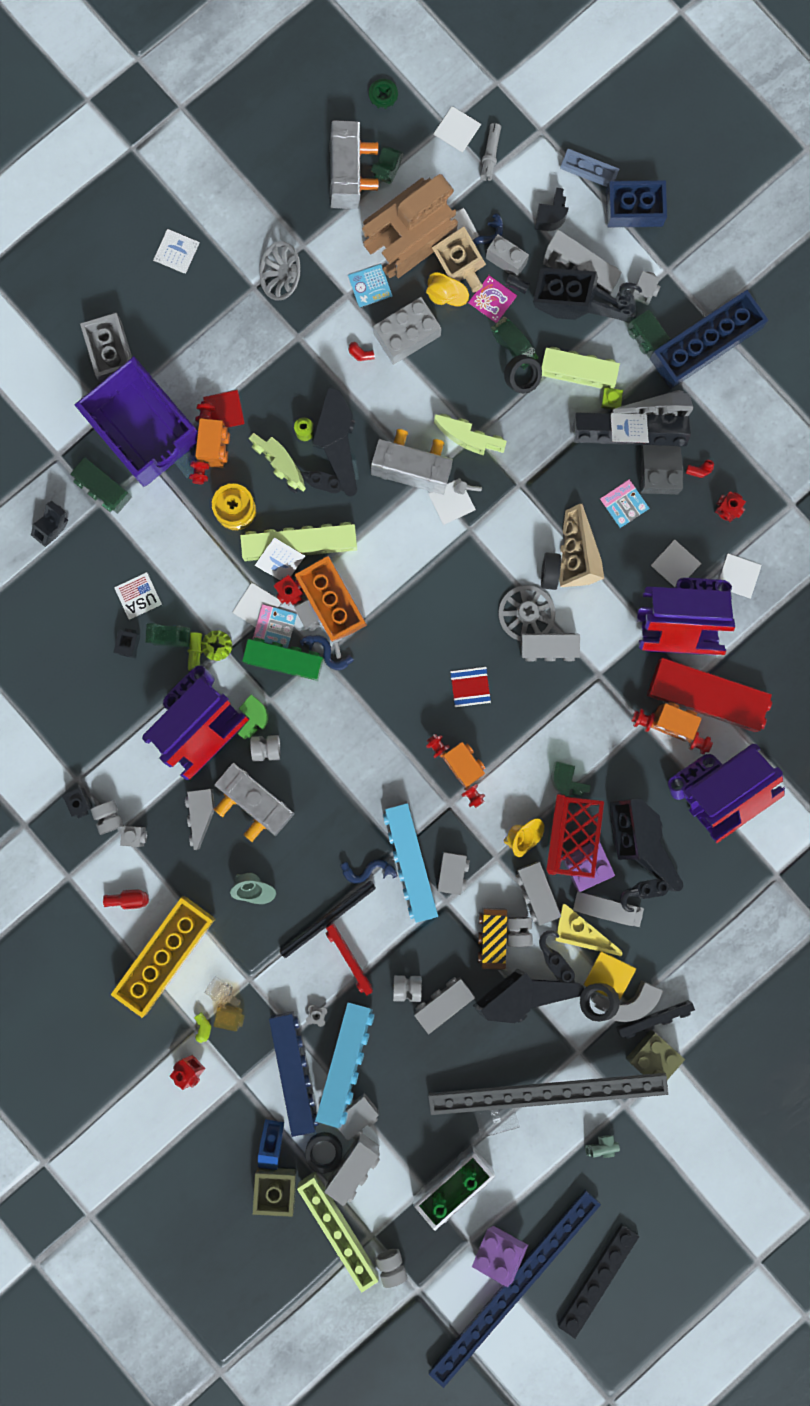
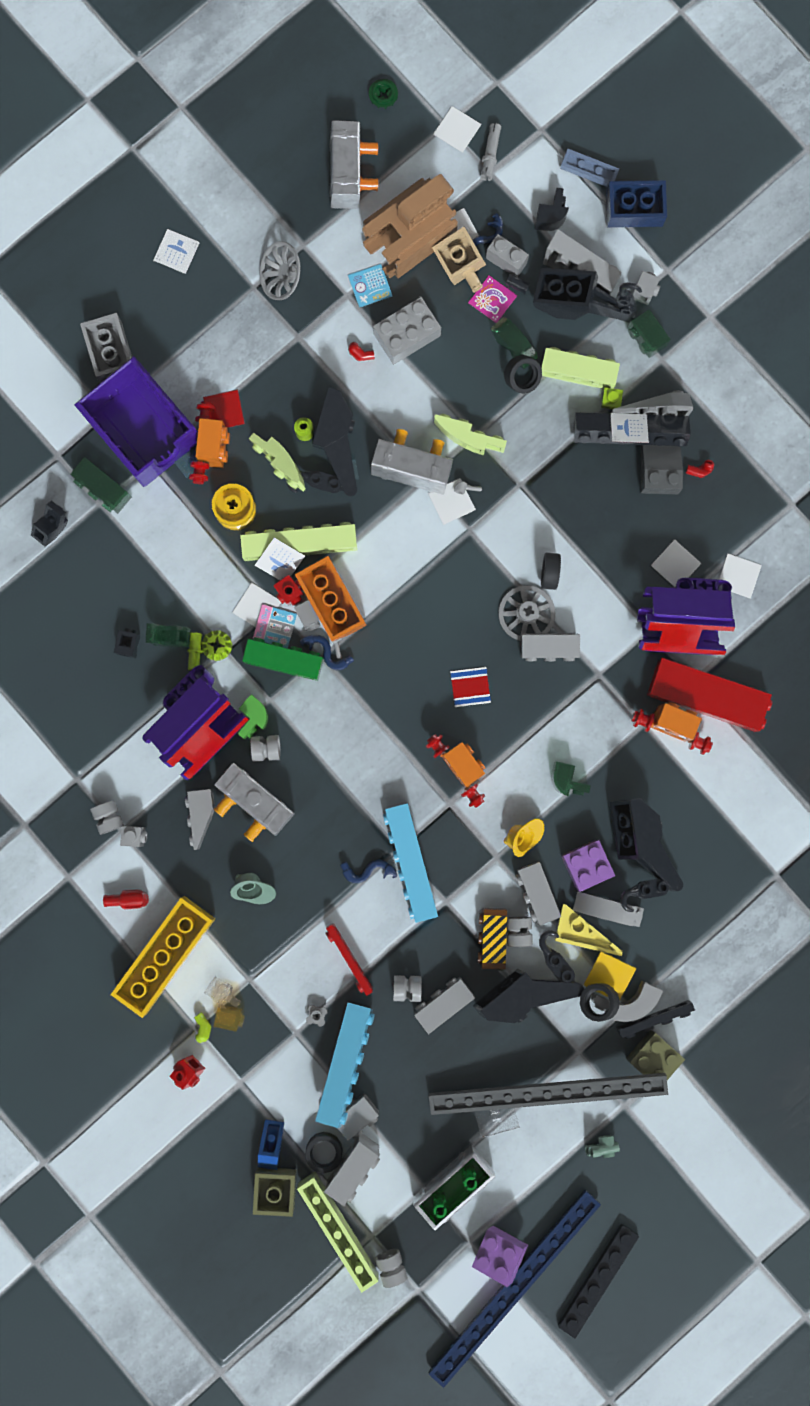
(80, 795): black brick -> none
(138, 596): sticker -> none
(292, 1073): dark blue brick -> none
(327, 919): black axle -> none
(387, 165): clear green brick -> none
(446, 290): yellow piece -> none
(452, 873): light grey brick -> none
(558, 834): red fence -> none
(580, 555): tan wedge -> none
(624, 503): sticker -> none
(708, 339): dark blue brick -> none
(725, 509): red brick -> none
(729, 792): dark purple piece -> none

